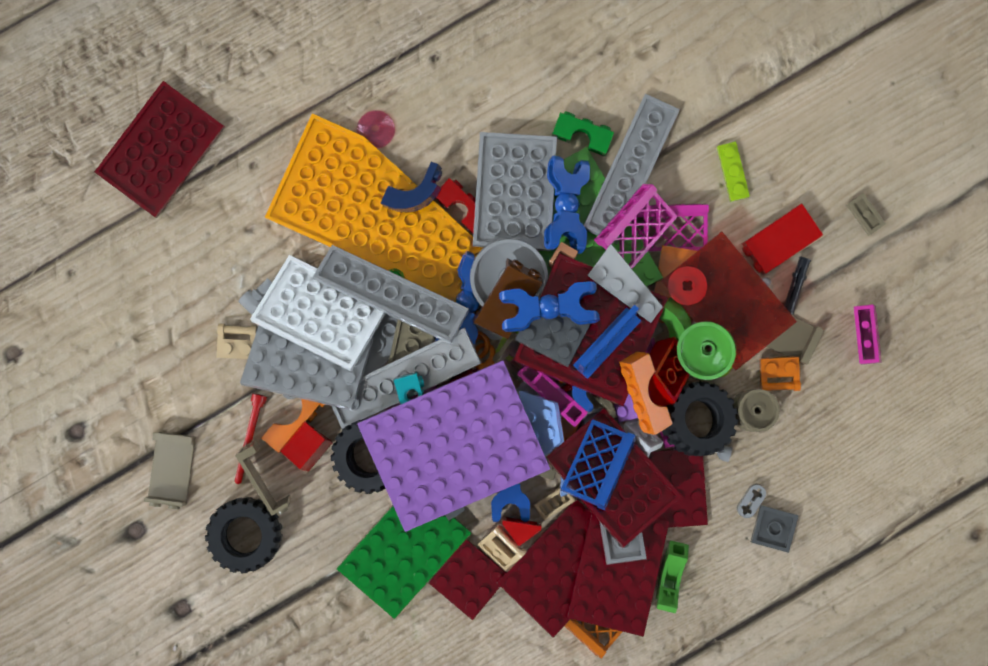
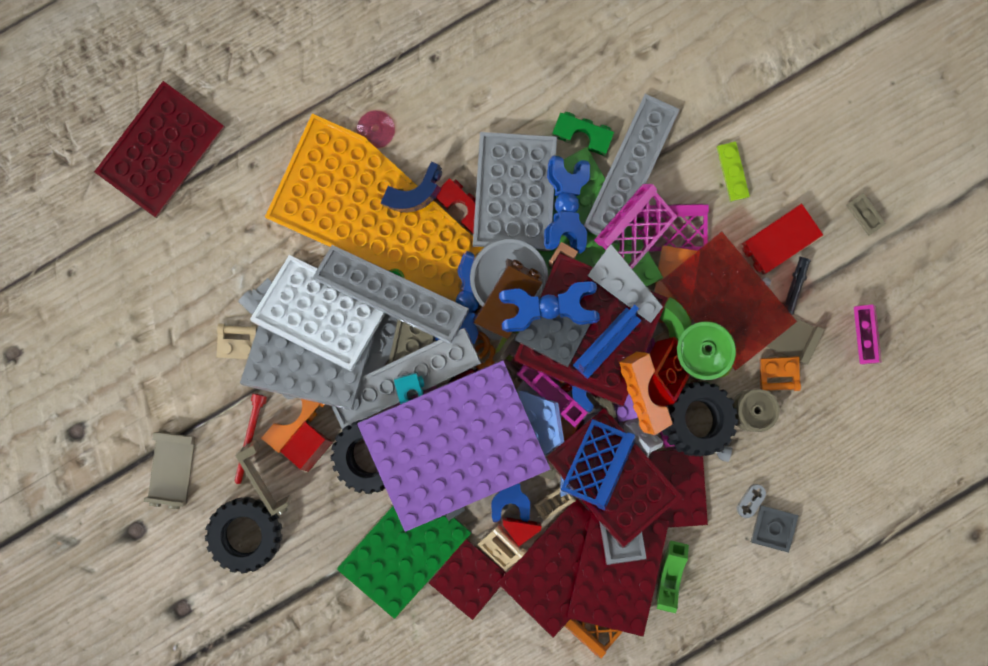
(687, 274): red plate -> none

